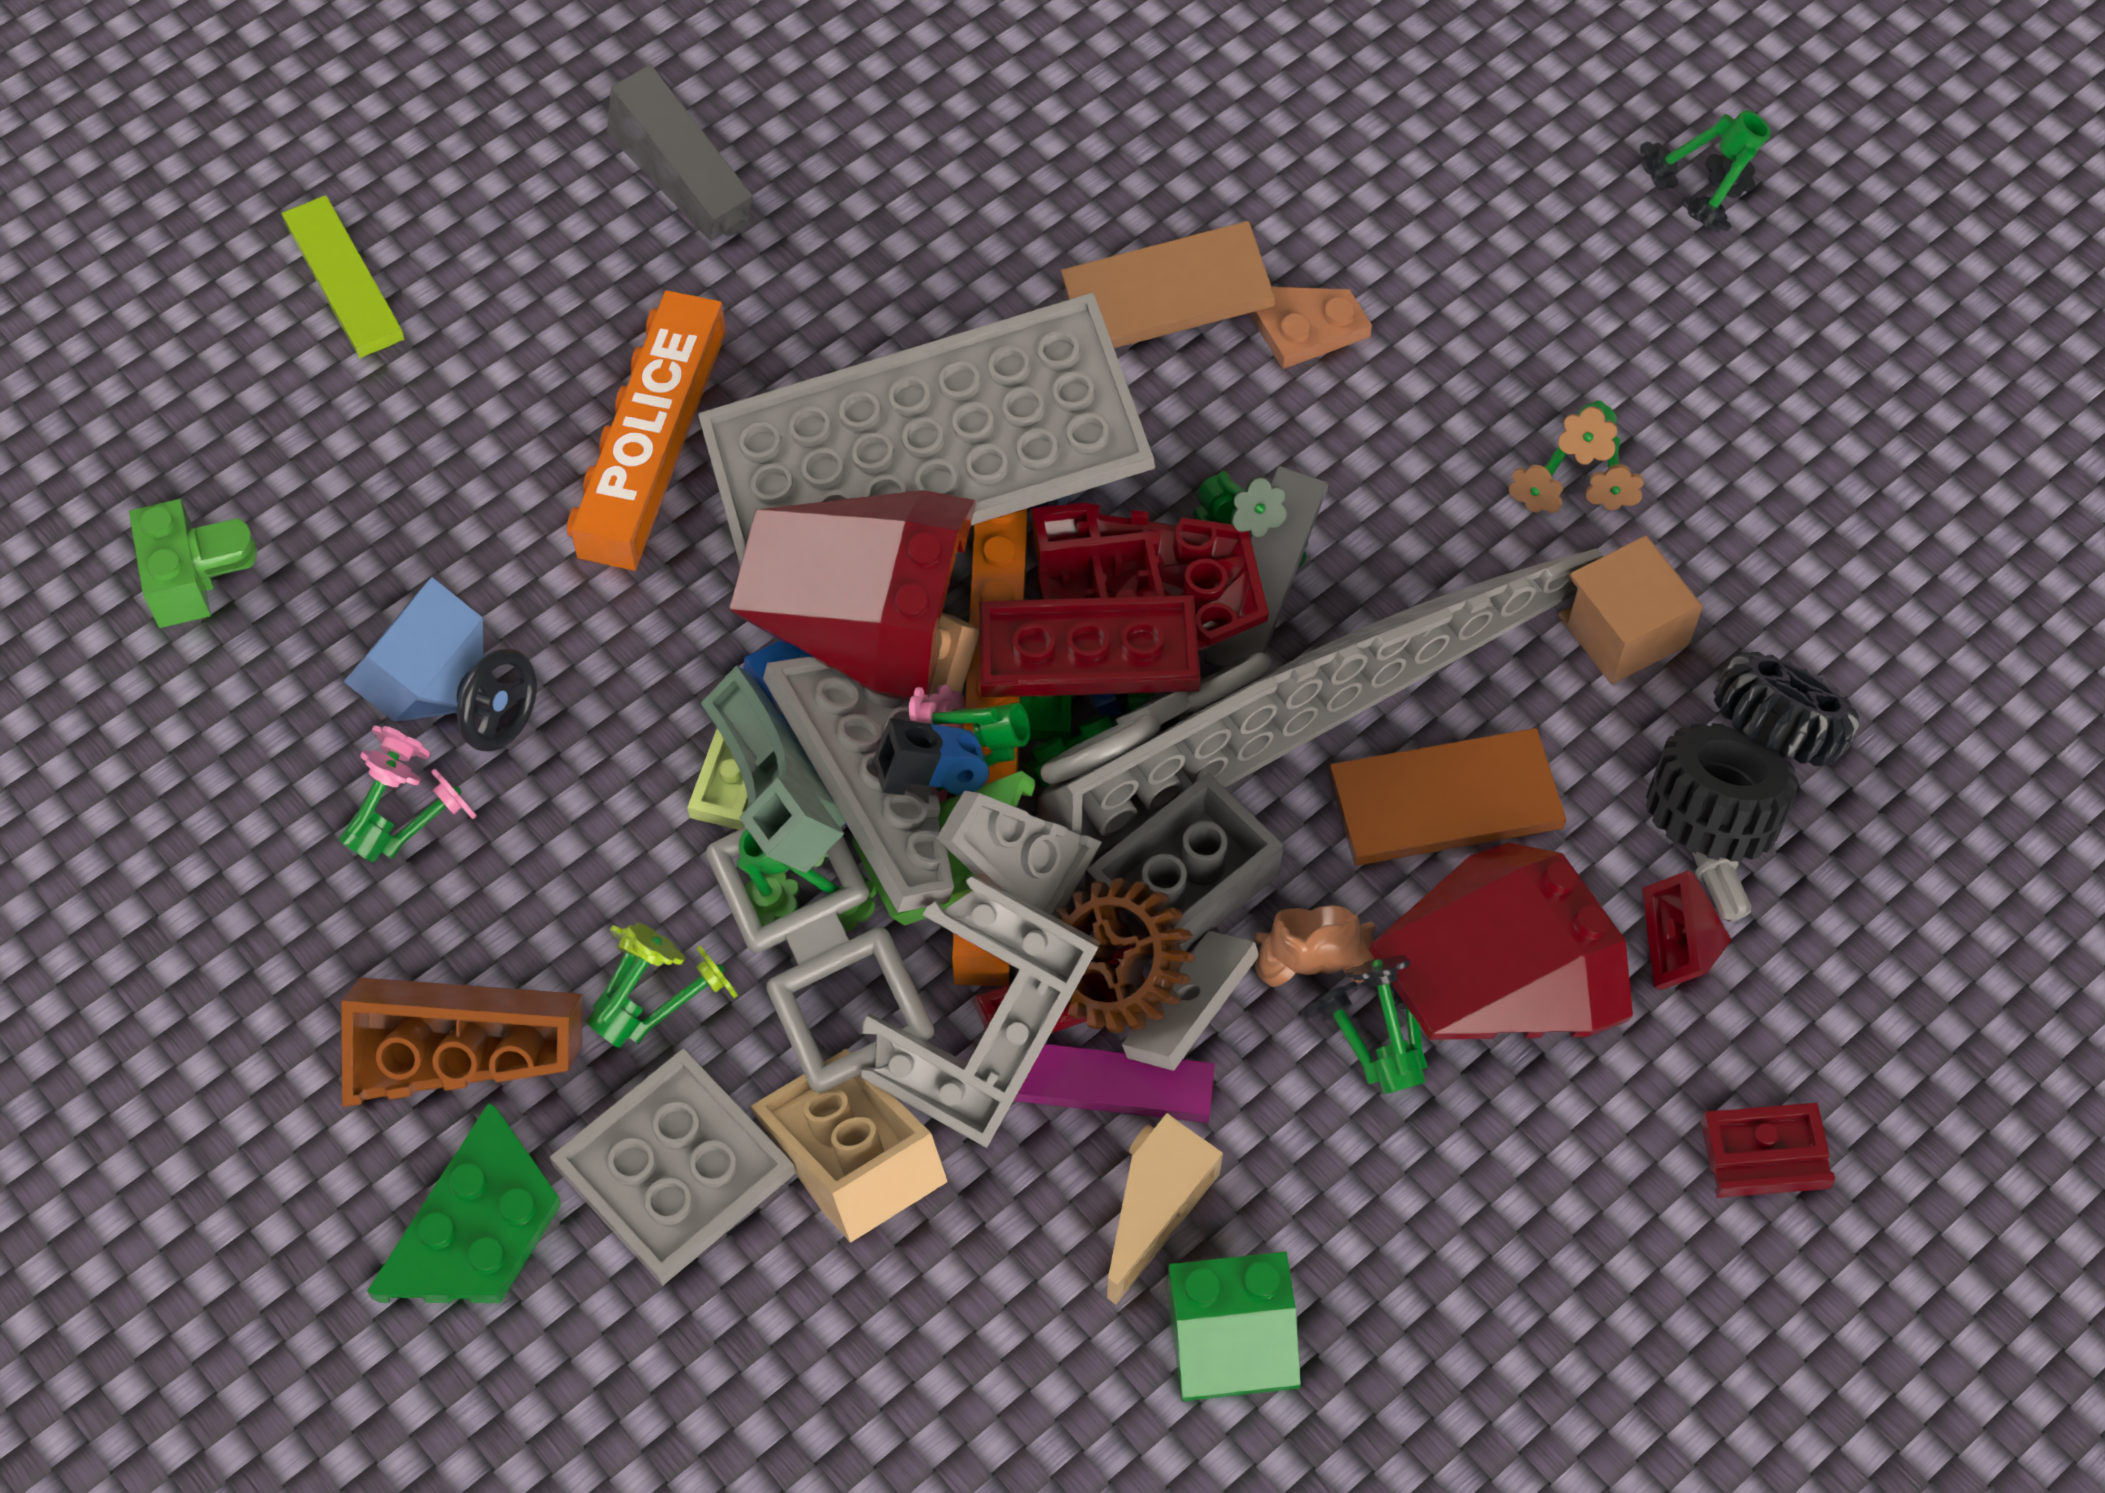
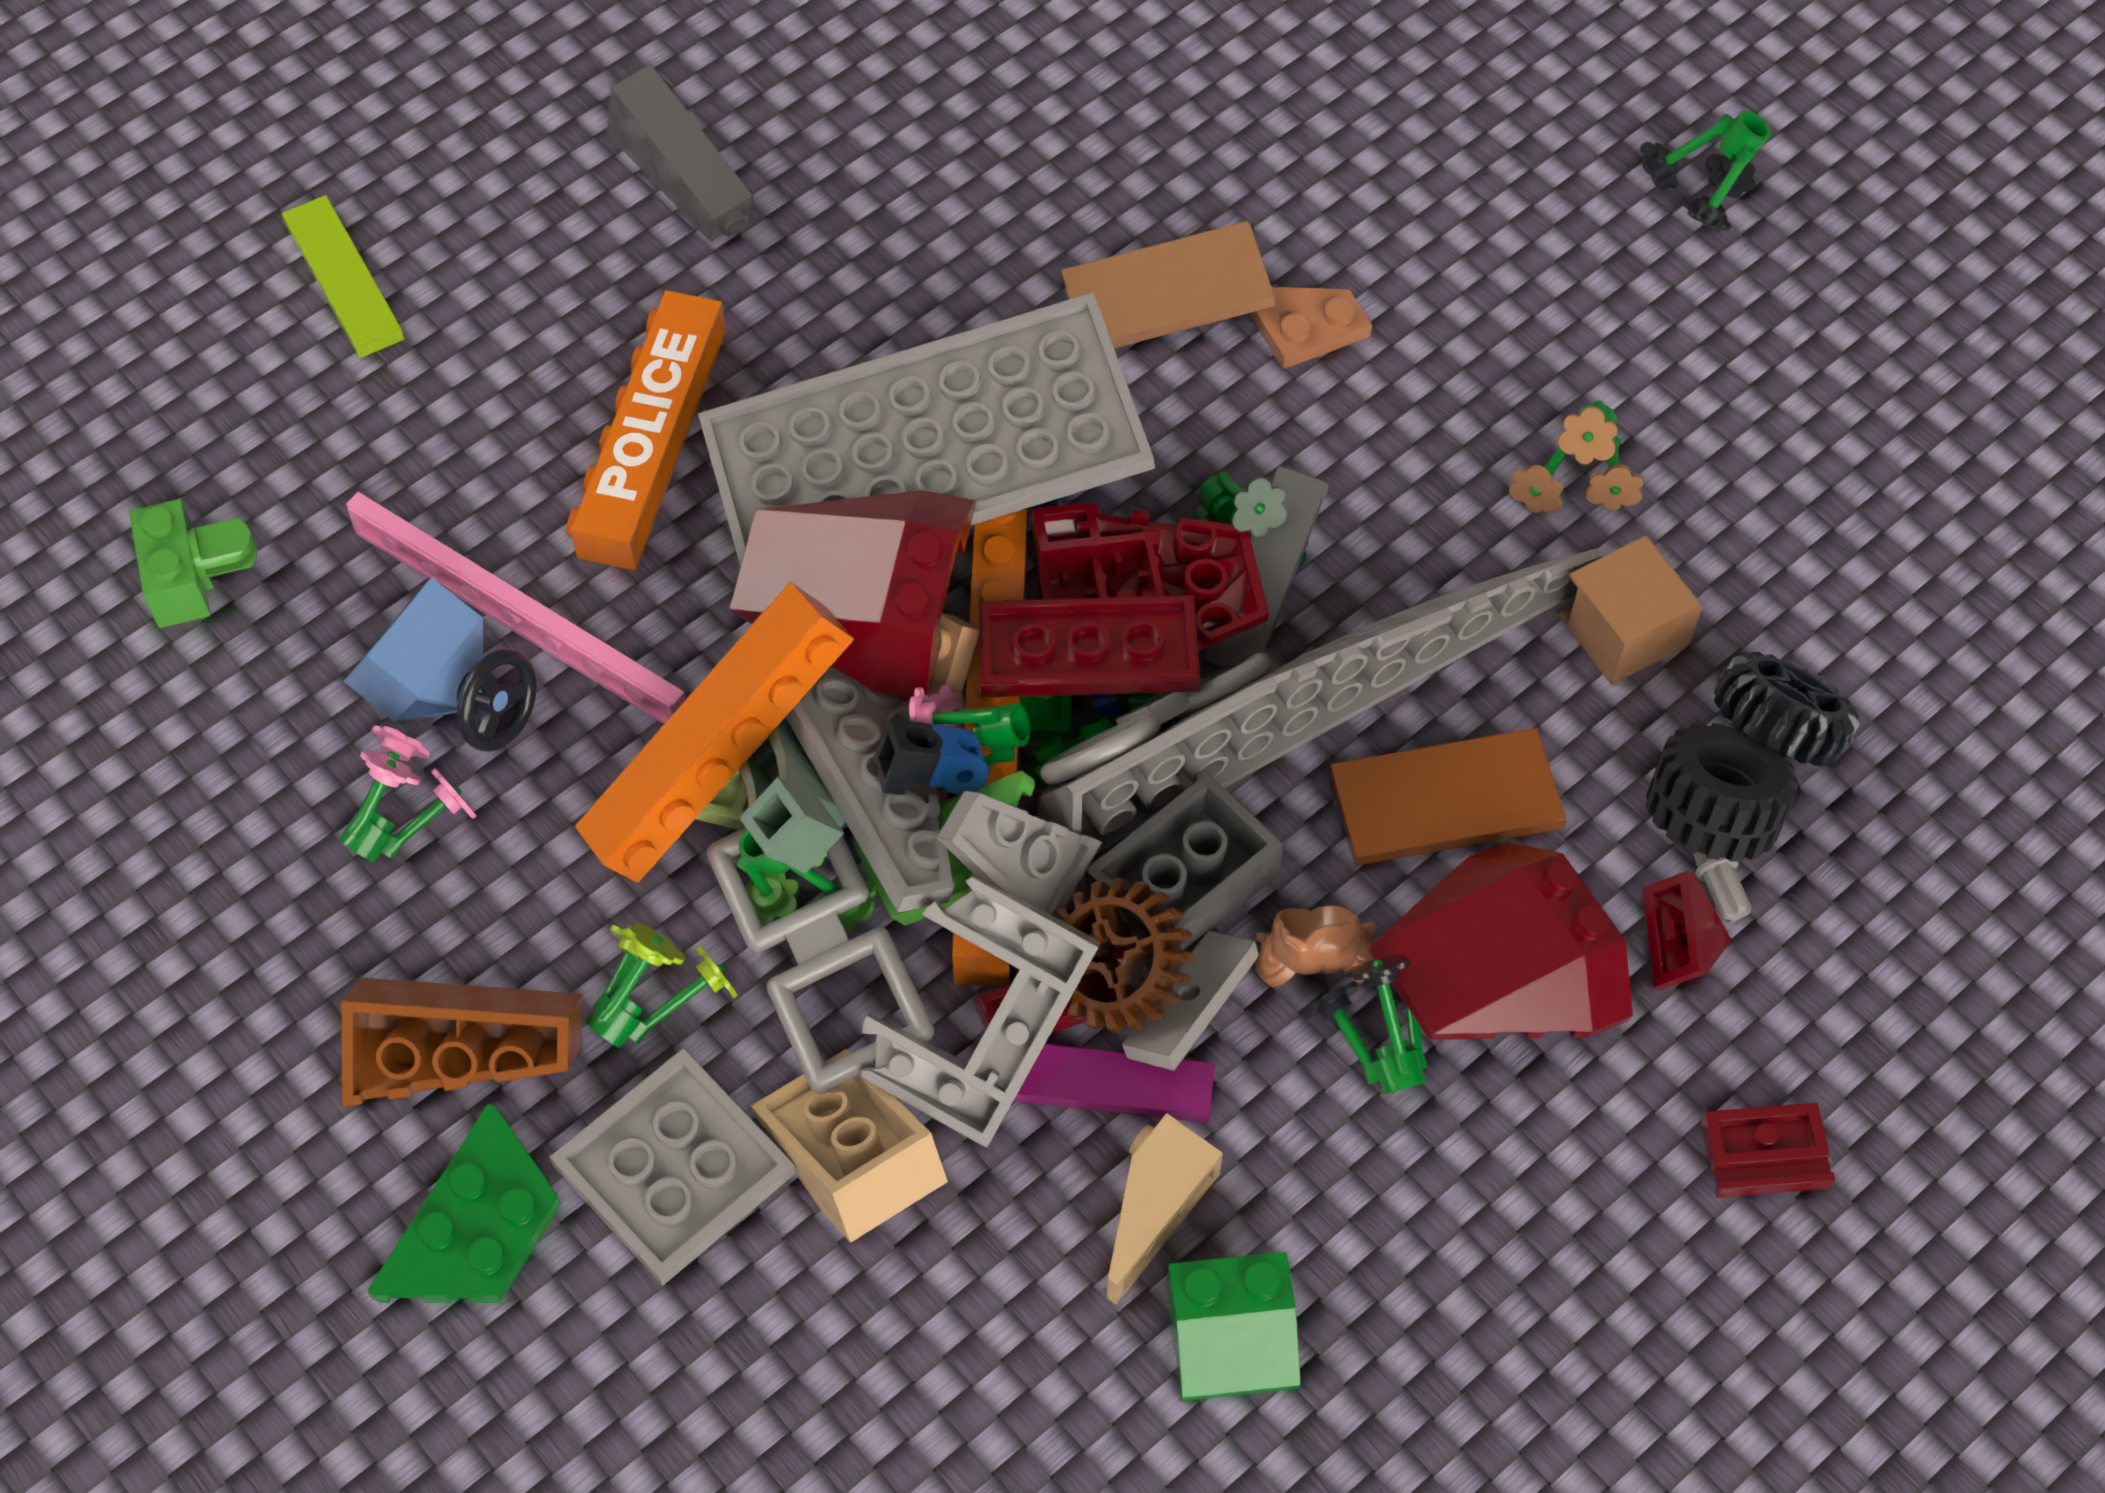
(515, 609): none -> bright pink tile
(713, 733): none -> orange brick

